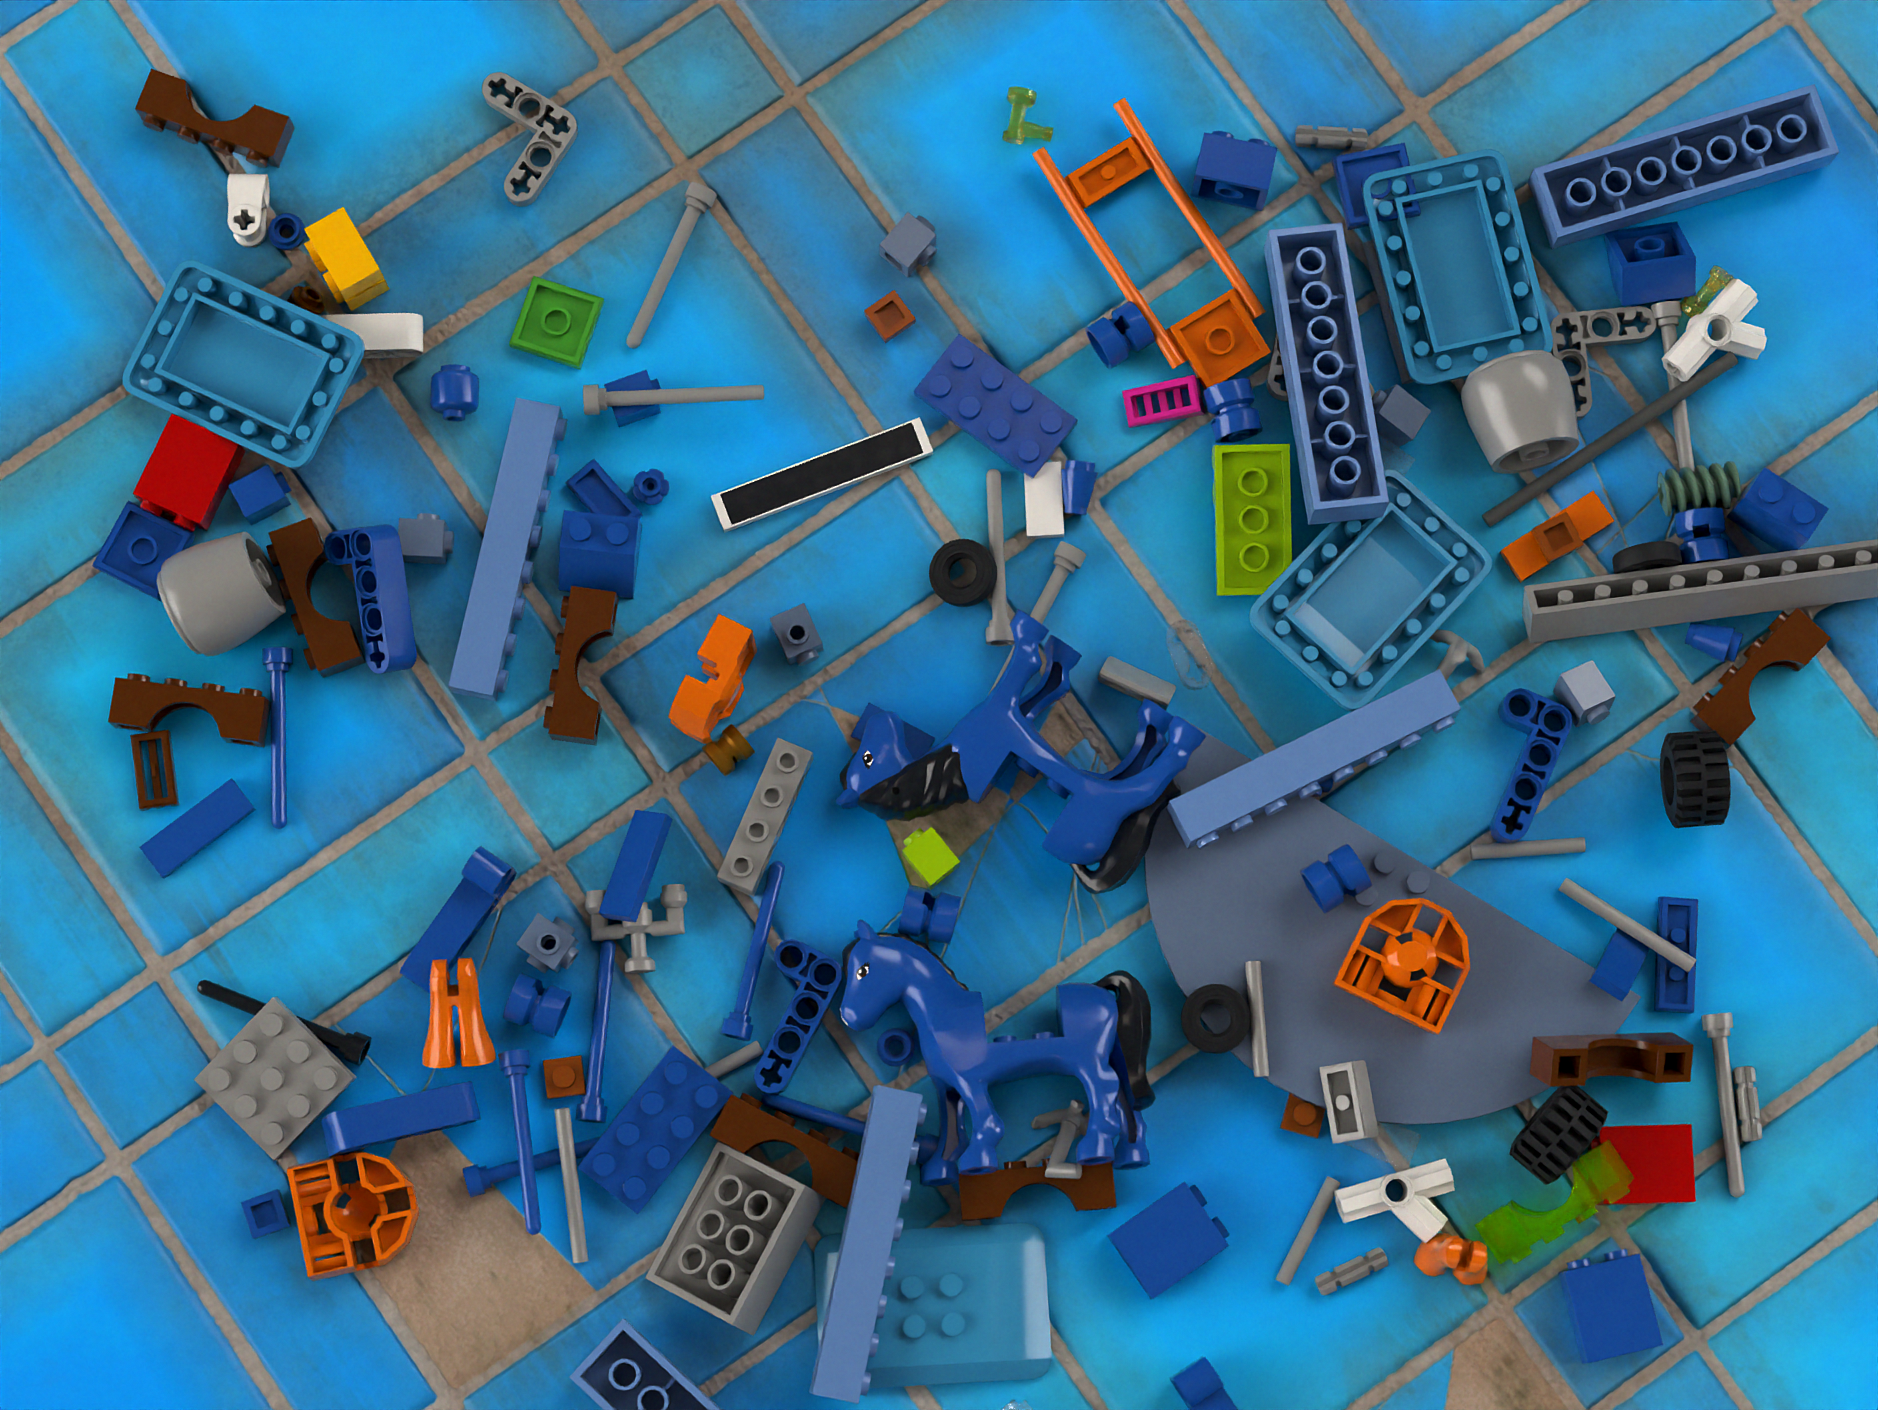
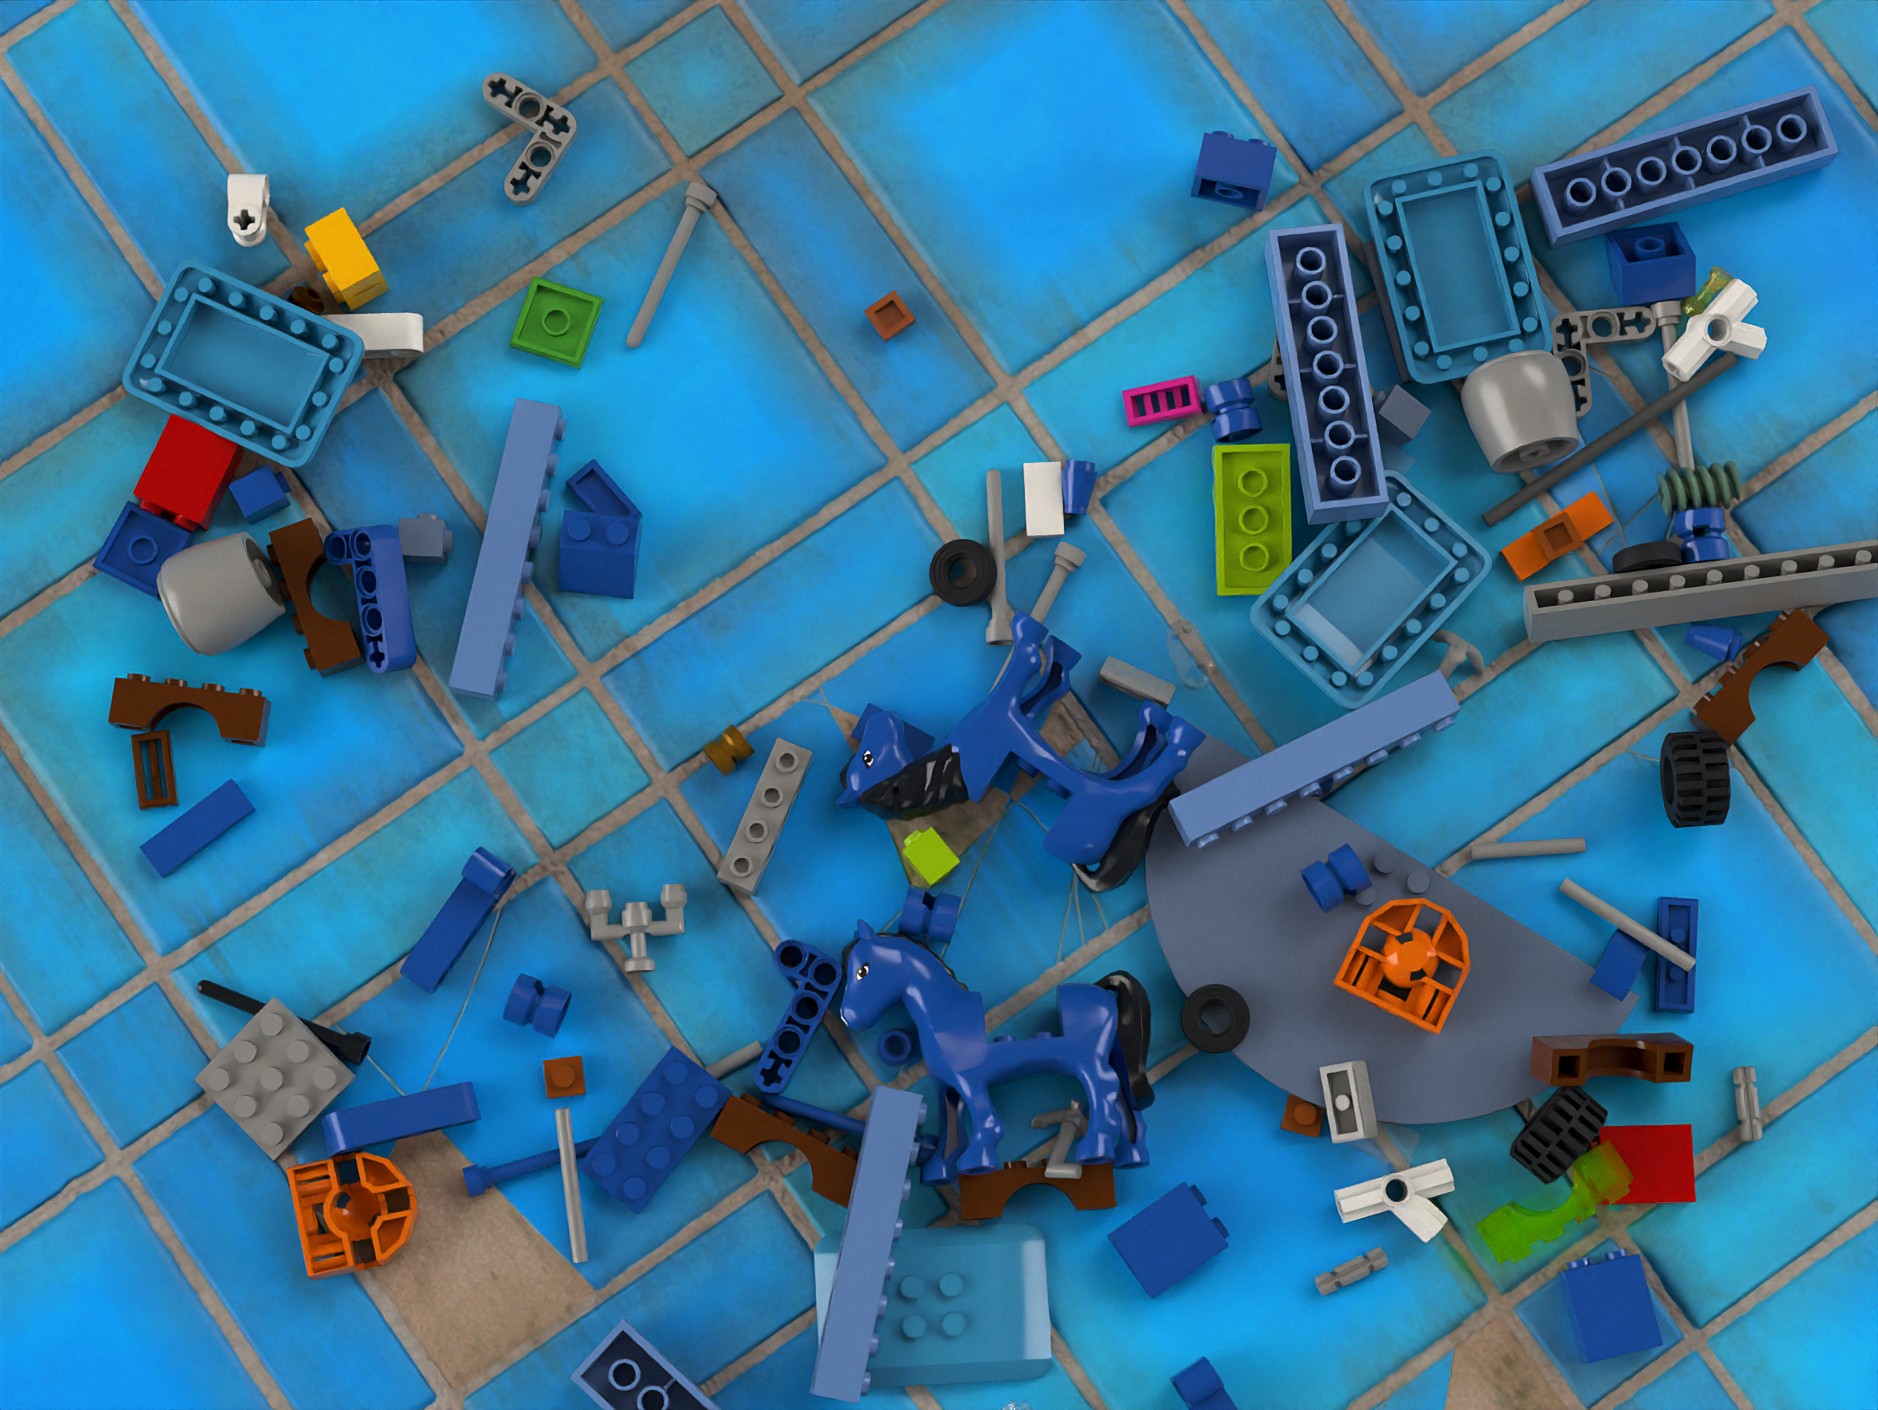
(257, 134): reddish brown arch -> none
(266, 1214): blue plate -> none
(277, 664): blue piece -> none
(284, 221): blue plate -> none
(454, 392): blue head -> none
(475, 1042): orange piece -> none
(515, 1066): blue piece -> none
(539, 934): sand blue brick -> none
(588, 617): reddish brown arch -> none
(592, 1105): blue piece -> none
(598, 399): light grey piece -> none
(635, 866): blue tile -> none
(638, 381): blue brick -> none
(653, 496): blue plate -> none
(725, 658): orange connector -> none
(735, 1238): light grey slope -> none
(738, 1022): blue piece -> none
(797, 635): sand blue brick -> none
(822, 475): black tile -> none
(909, 244): sand blue brick -> none
(995, 406): blue plate -> none
(1018, 128): piece -> none
(1109, 338): blue wheel -> none
(1215, 338): orange plate -> none
(1257, 1019): light grey bar -> none
(1307, 1231): light grey bar -> none
(1331, 137): light grey axle -> none
(1355, 168): blue tile -> none
(1464, 1256): orange piece -> none
(1525, 770): blue beam -> none
(1585, 694): sand blue brick -> none
(1718, 1029): light grey piece -> none
(1777, 512): blue brick -> none

